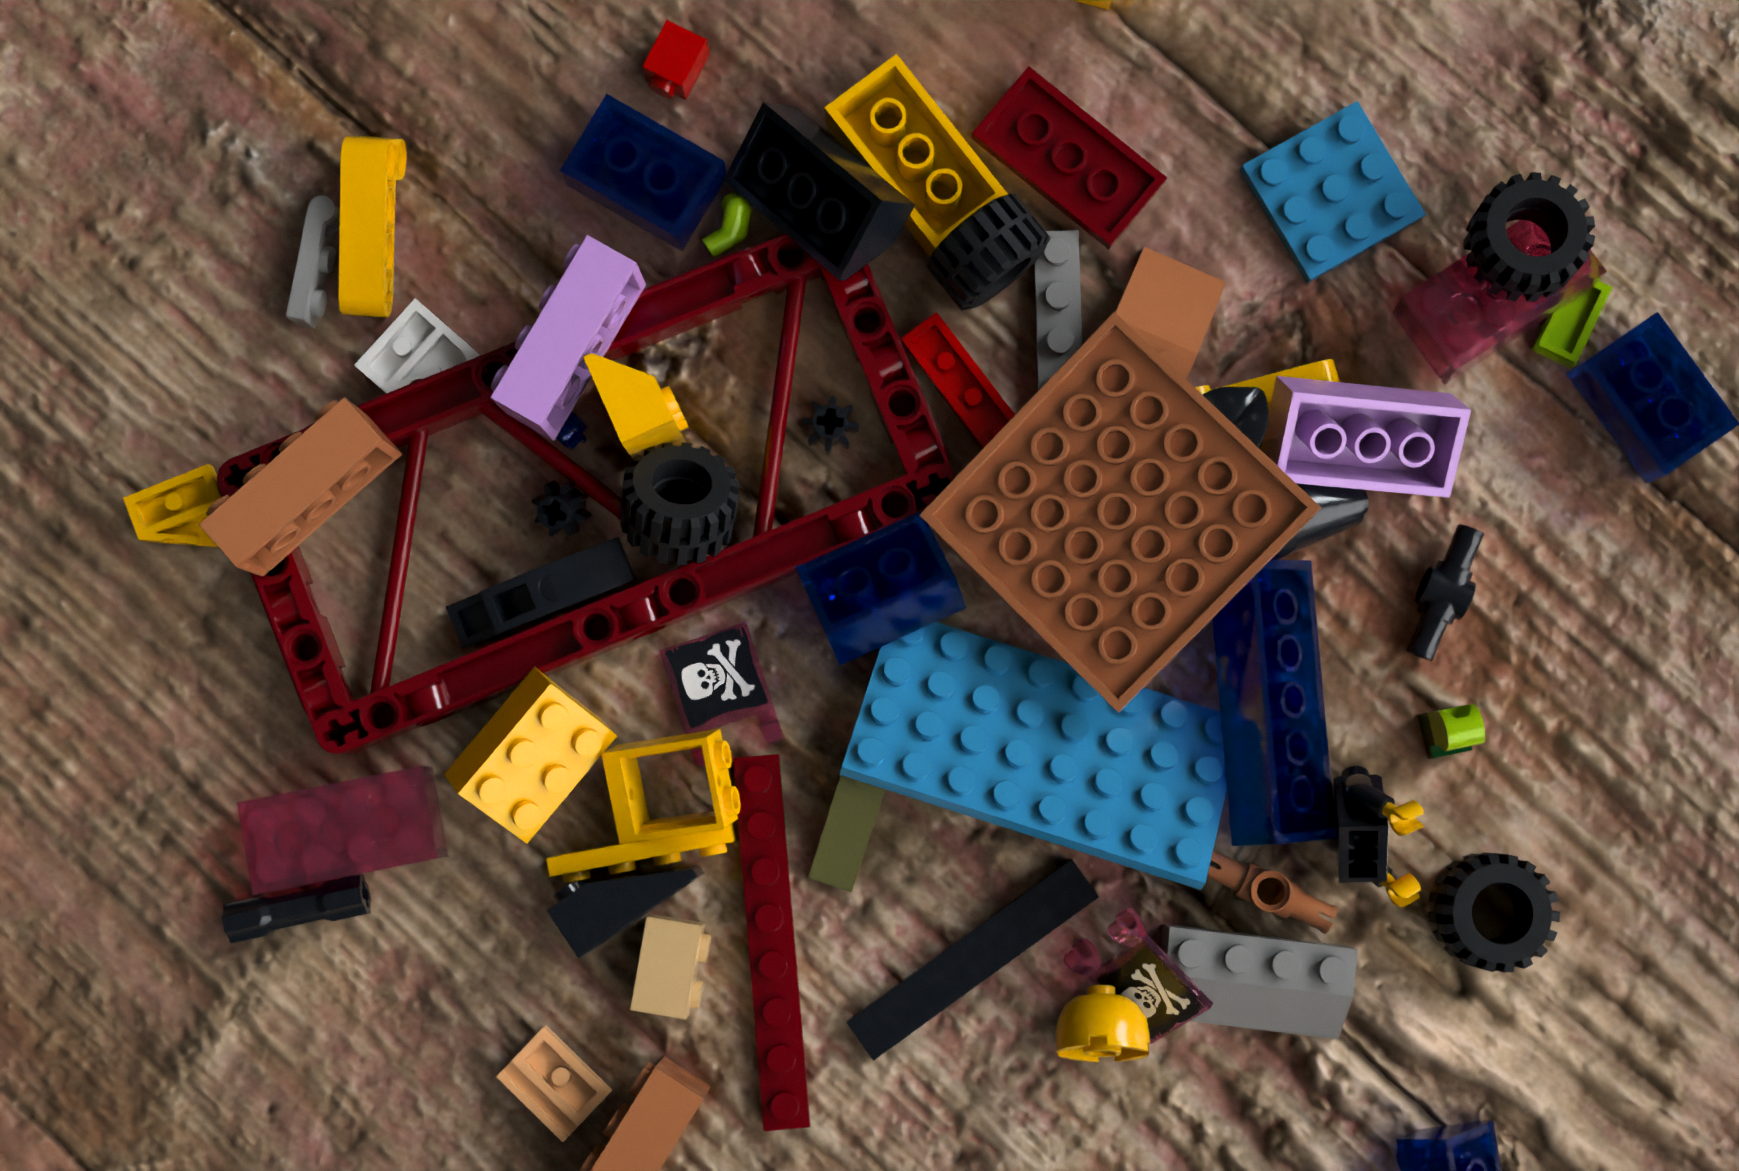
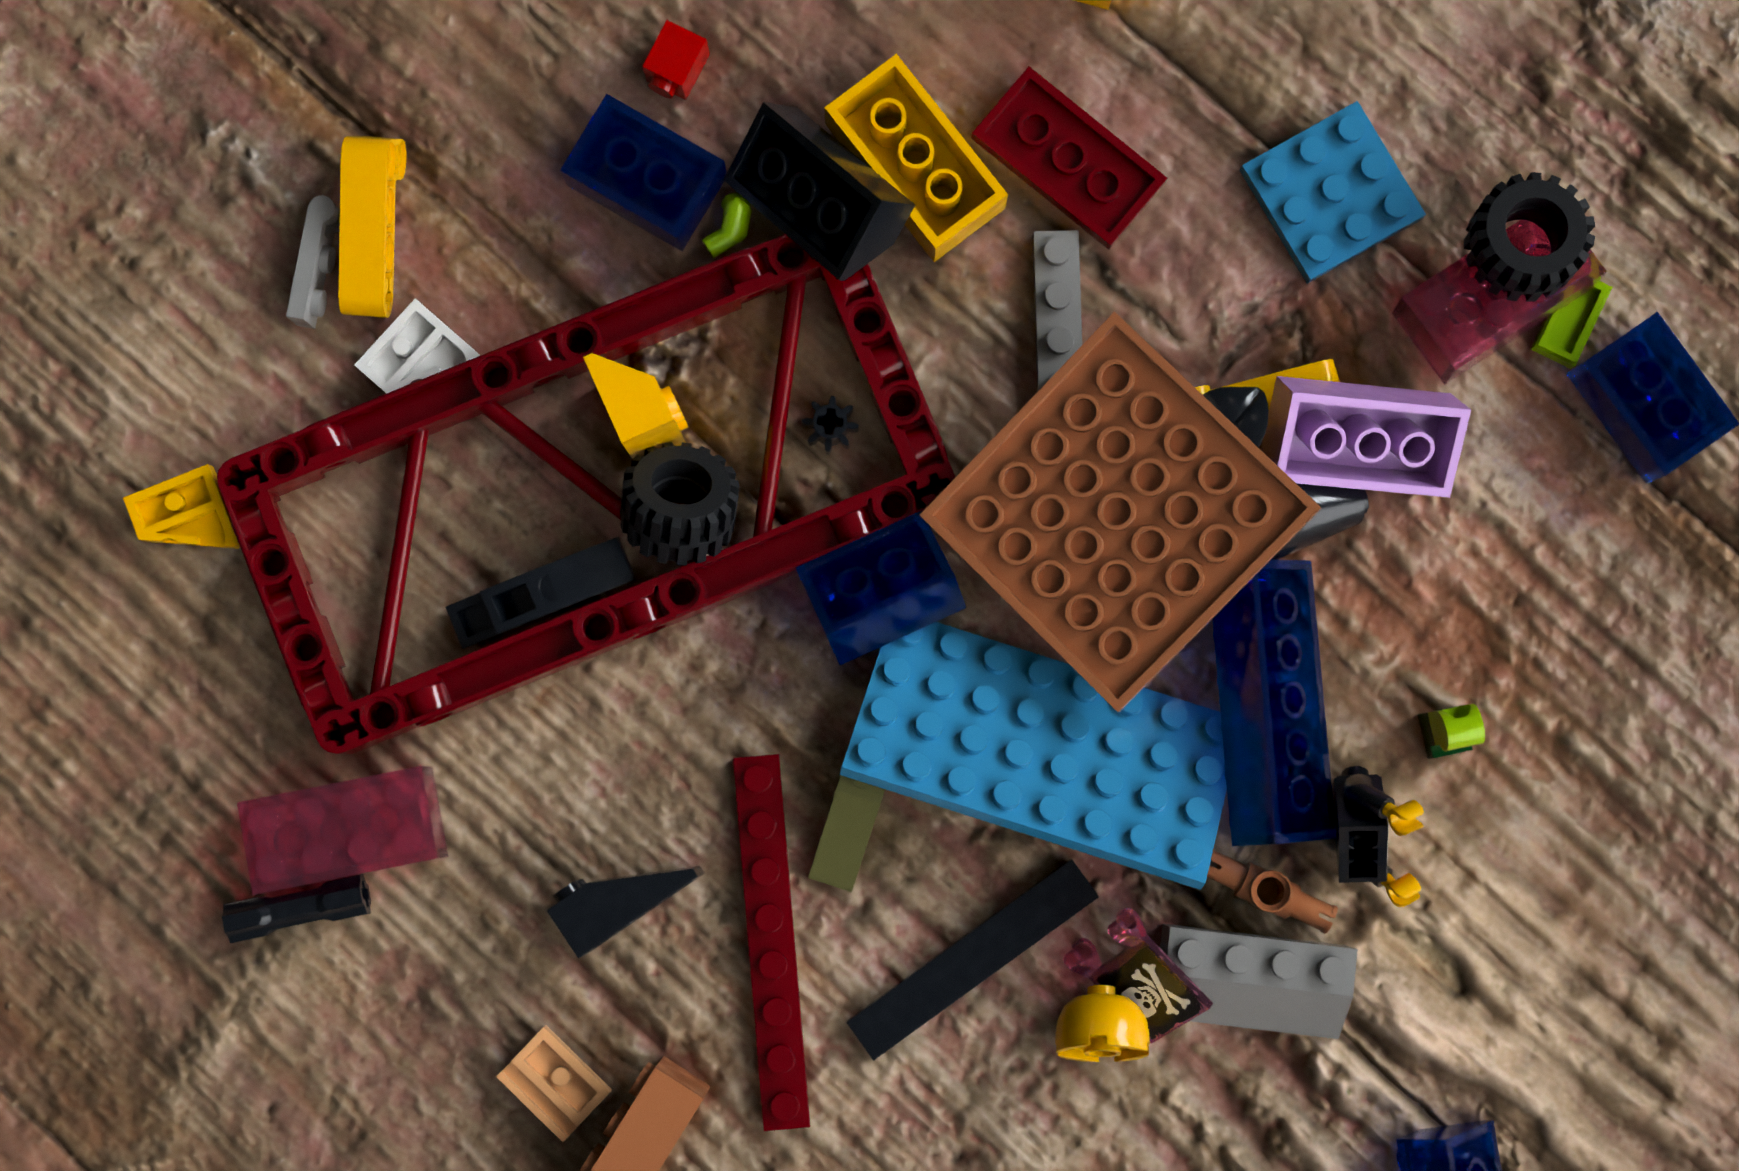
(299, 487): nougat brick -> none
(530, 755): yellow brick -> none
(551, 512): black gear -> none
(572, 432): clear blue plate -> none
(575, 320): lavender brick -> none
(623, 856): yellow plate -> none
(628, 793): yellow window -> none
(669, 967): tan brick -> none
(720, 683): flag -> none
(958, 379): red plate -> none
(988, 251): black tyre -> none
(1170, 306): nougat slope -> none
(1445, 592): black pin -> none
(1530, 919): black tyre -> none

